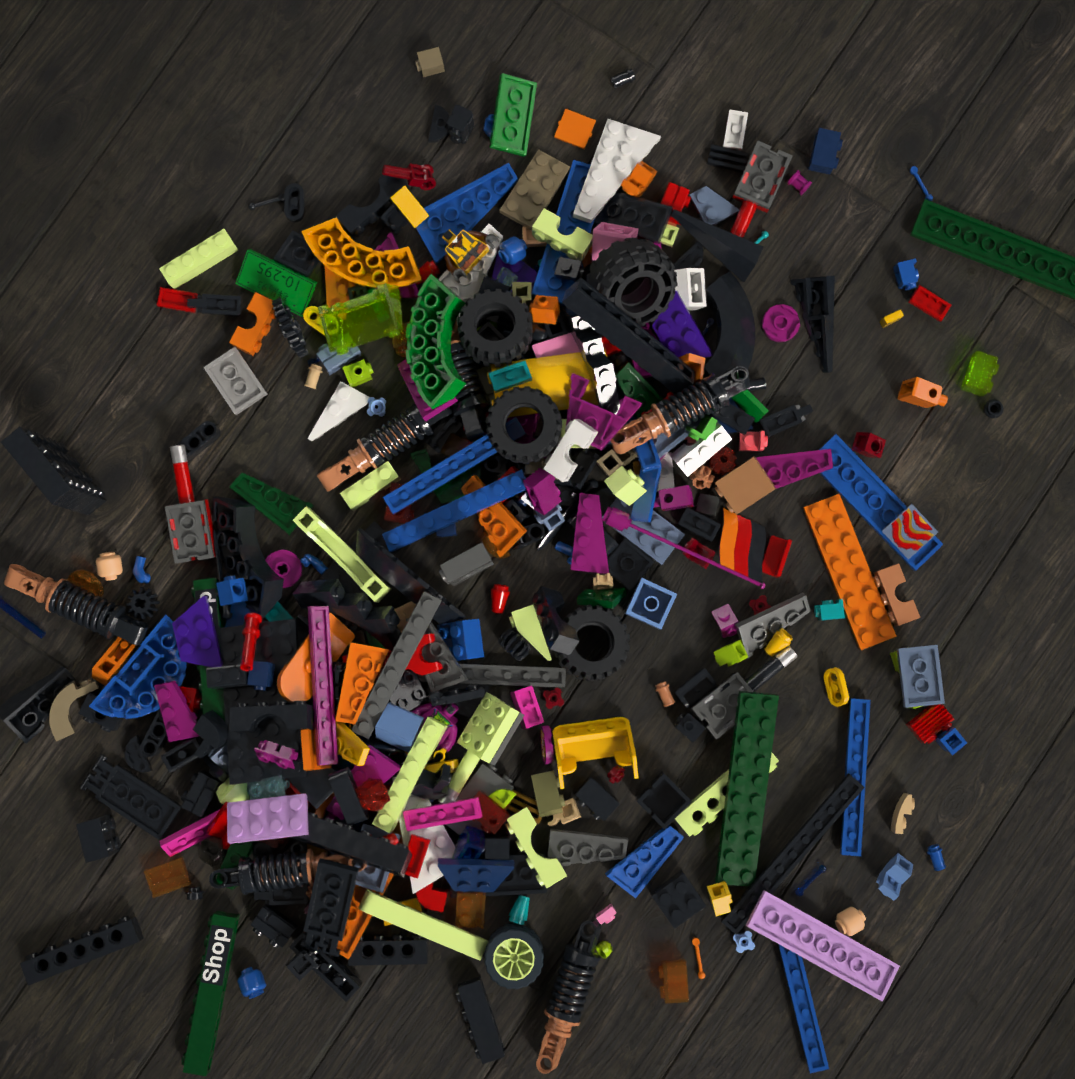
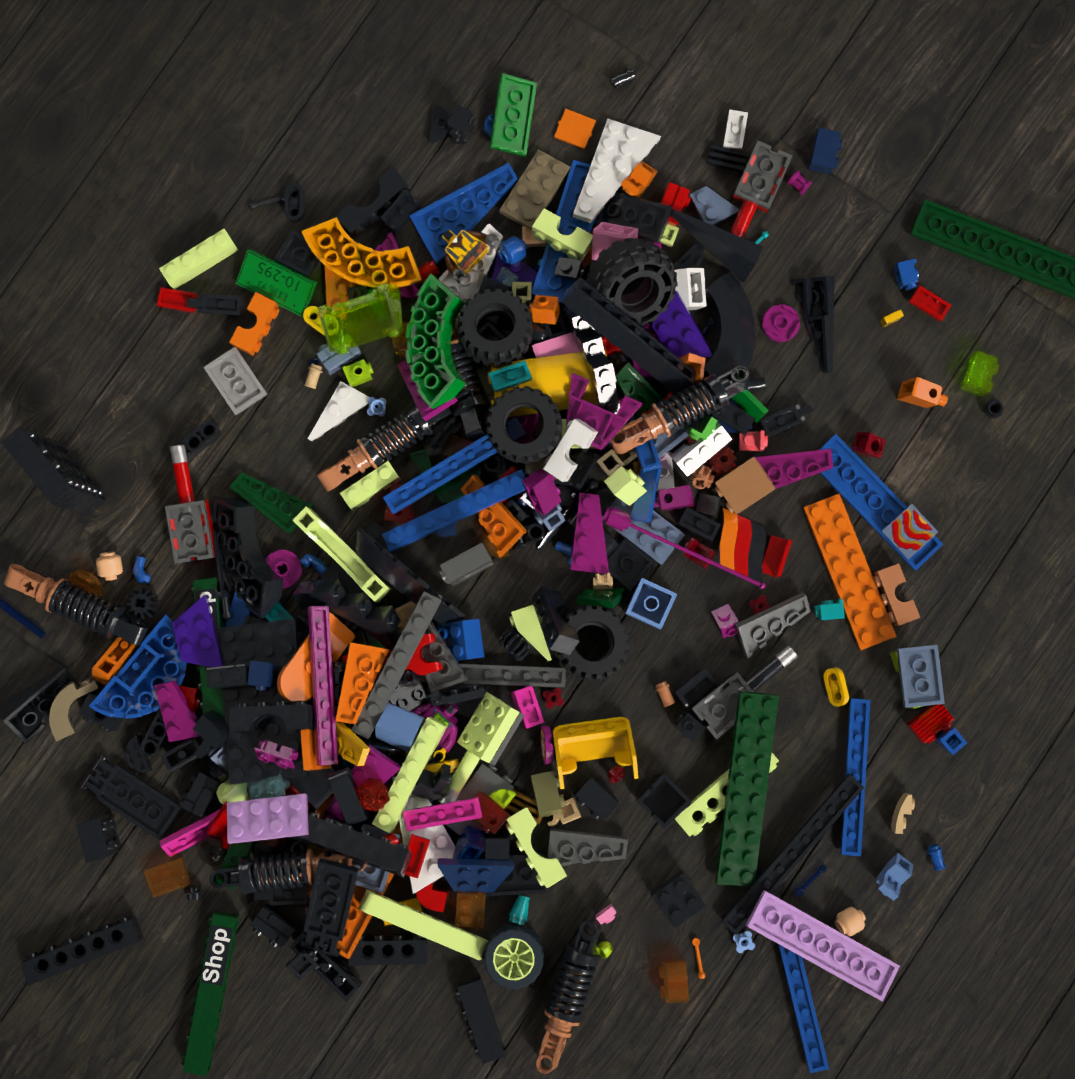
(232, 591): blue brick -> none
(251, 634): red pin -> none
(251, 982): blue head -> none
(290, 327): black gear -> none
(409, 206): yellow tile -> none
(415, 175): dark red connector -> none
(430, 62): dark tan brick -> none
(499, 597): red cone -> none
(643, 863): blue wing -> none
(720, 898): yellow brick -> none
(731, 654): lime brick -> none
(779, 641): yellow cone -> none
(913, 171): blue hinge -> none

